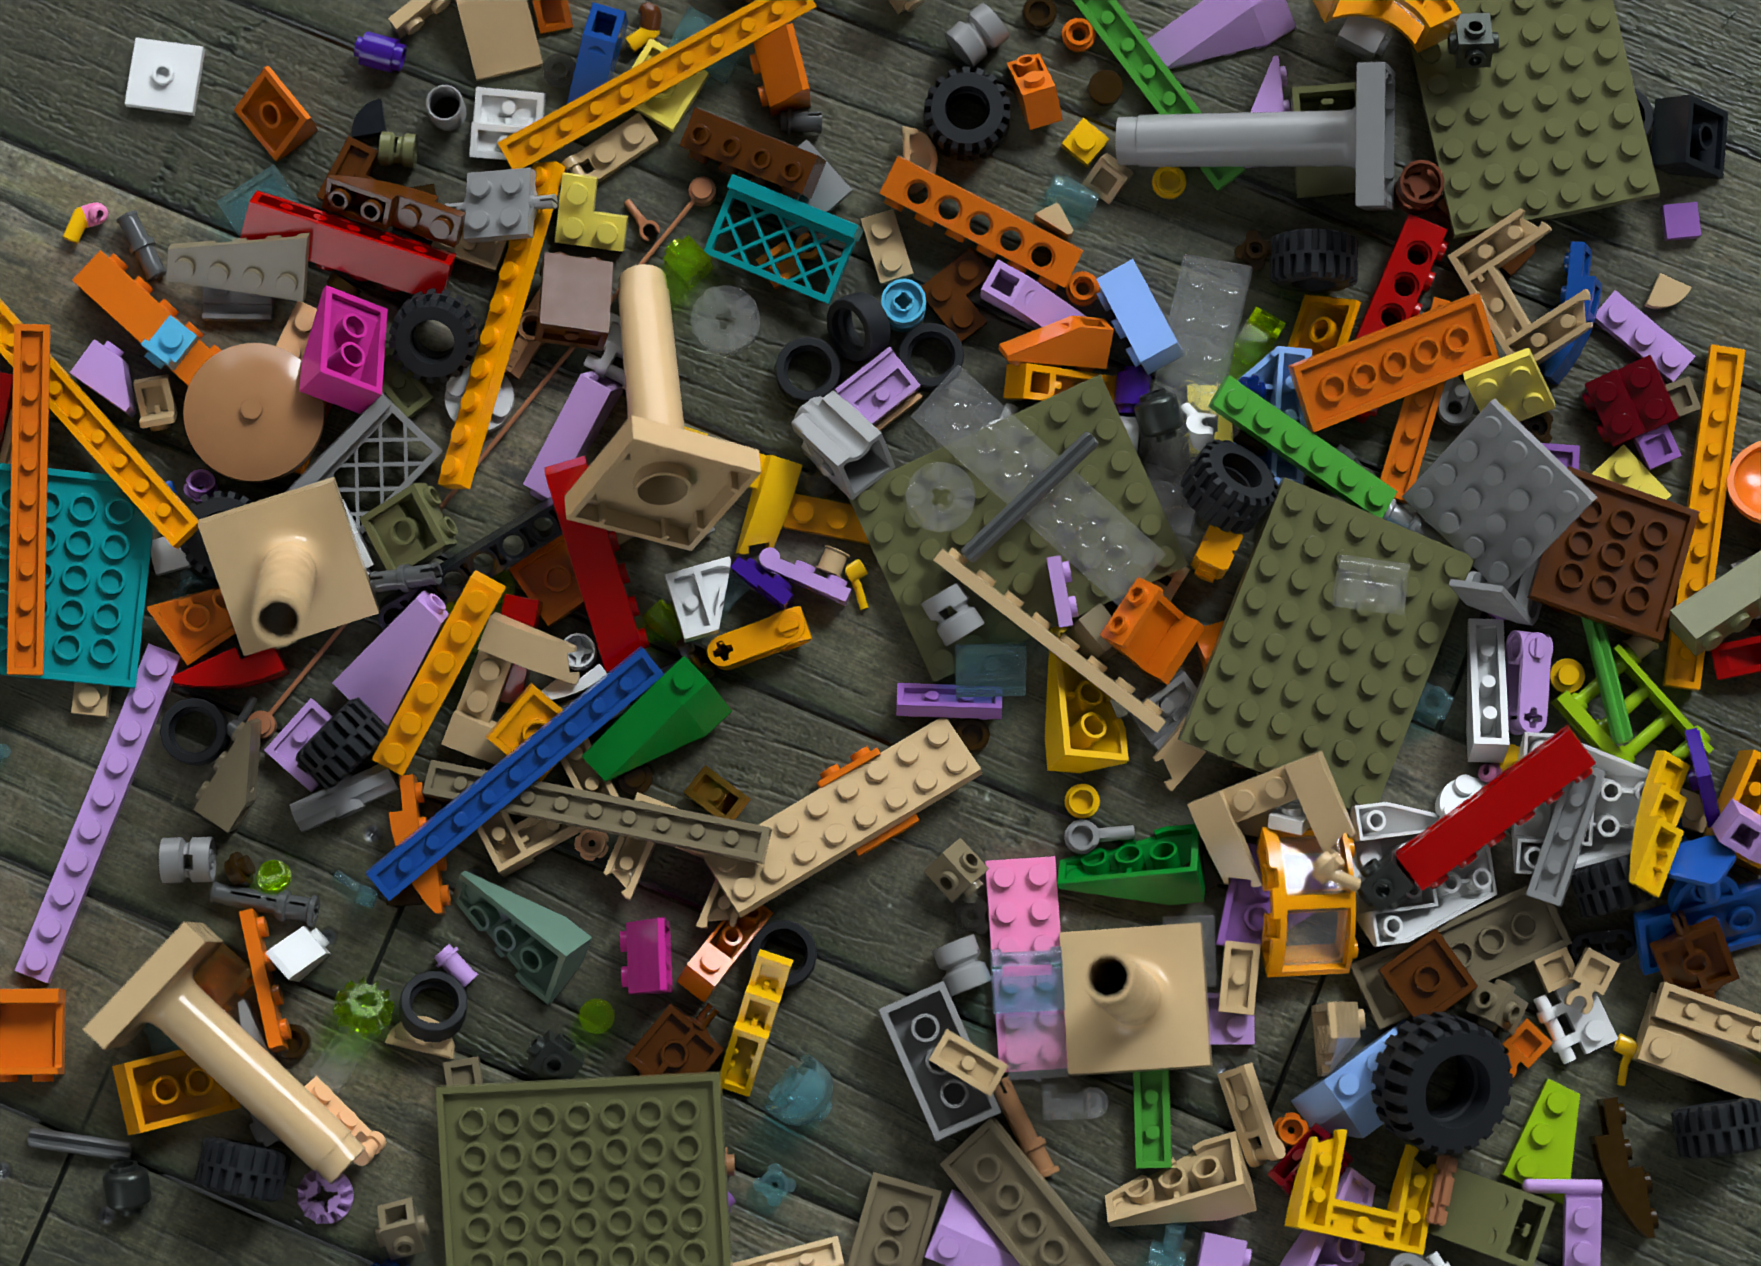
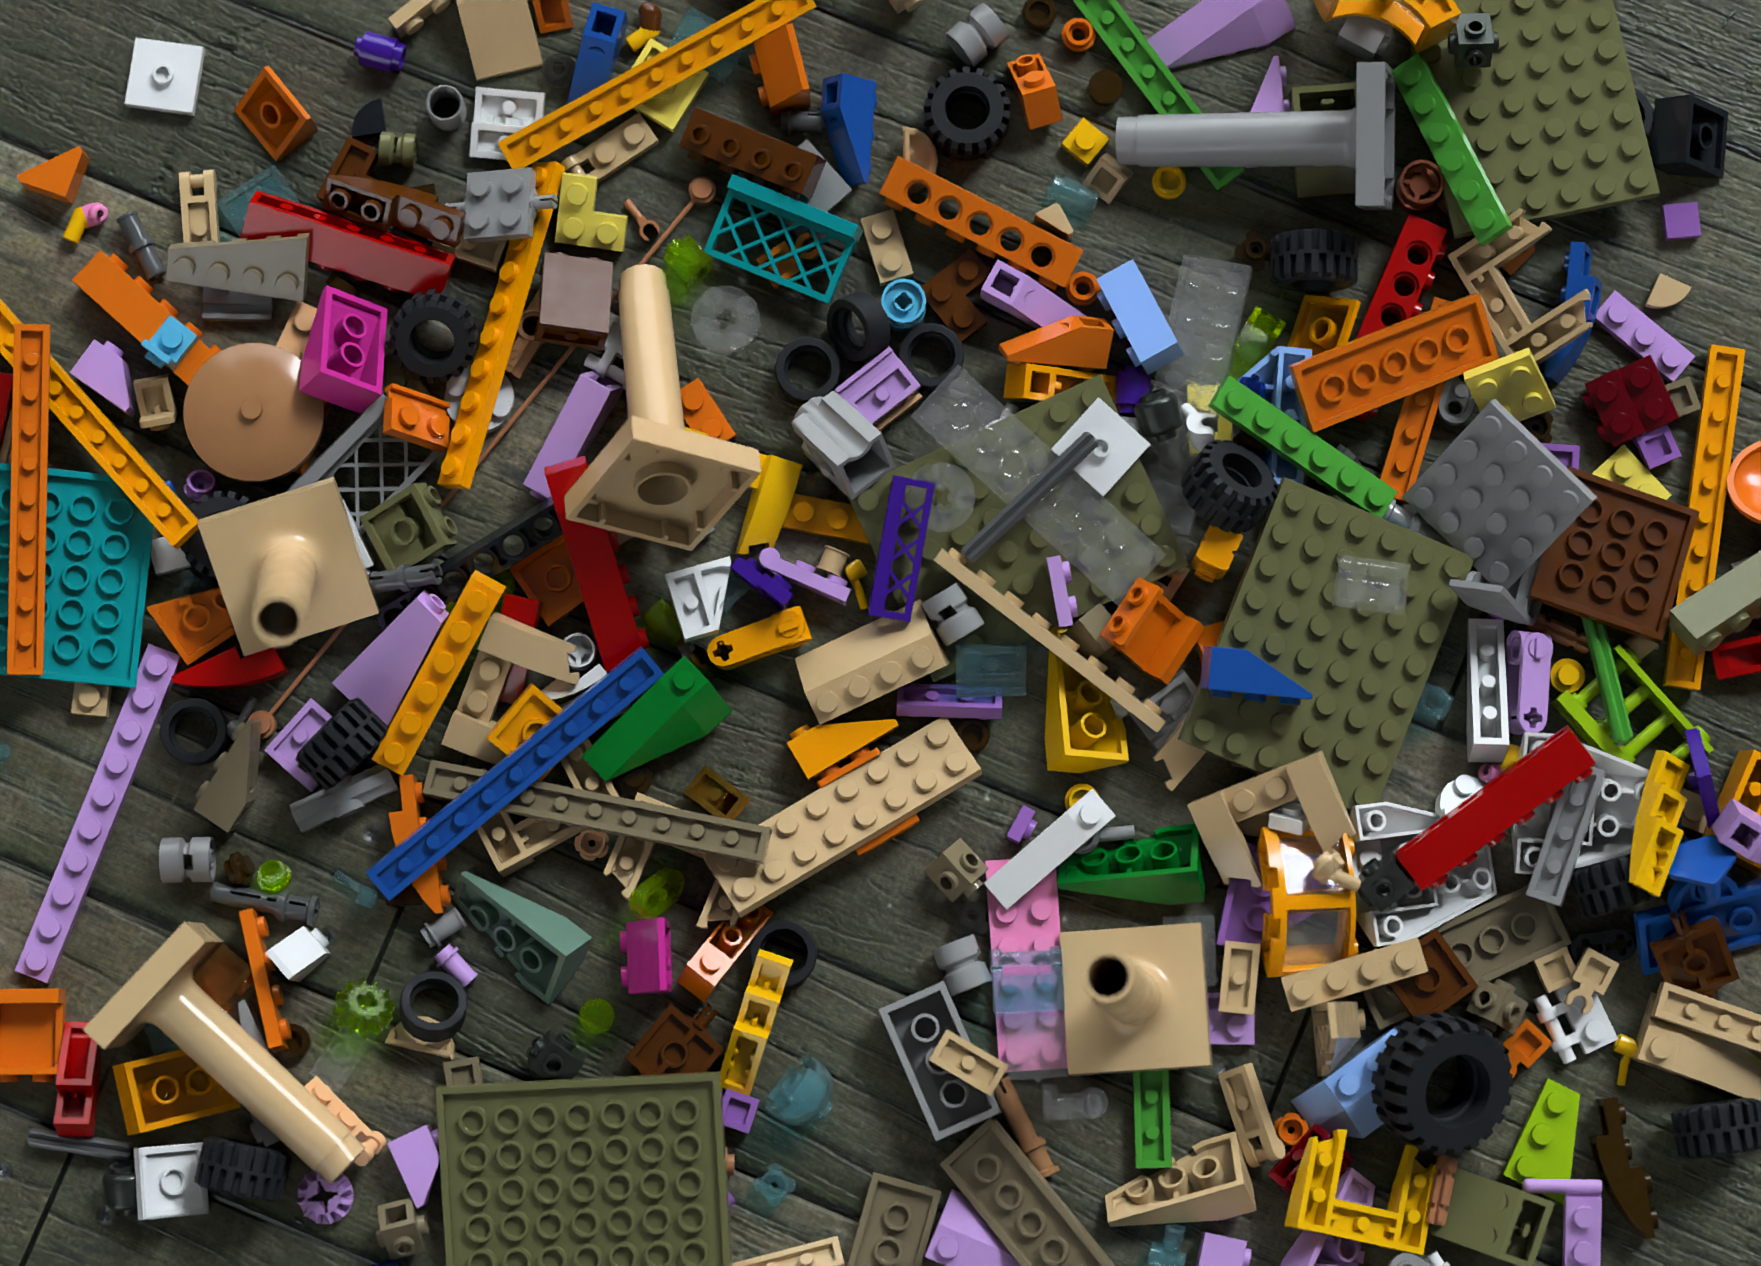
(58, 176): none -> orange slope
(77, 1082): none -> red slope
(167, 1181): none -> white plate
(199, 212): none -> tan plate
(416, 418): none -> orange plate
(418, 1162): none -> lavender slope
(443, 927): none -> light grey pin
(656, 893): none -> clear neon green plate
(702, 412): none -> orange plate
(739, 1110): none -> medium lavender plate
(833, 743): none -> light orange slope
(848, 119): none -> blue slope
(870, 663): none -> tan slope
(887, 547): none -> dark purple fence
(1022, 826): none -> medium lavender plate
(1049, 849): none -> white slope
(1117, 446): none -> white plate
(1244, 672): none -> blue slope
(1354, 974): none -> tan plate
(1451, 150): none -> bright green plate
(1561, 633): none -> nougat axle

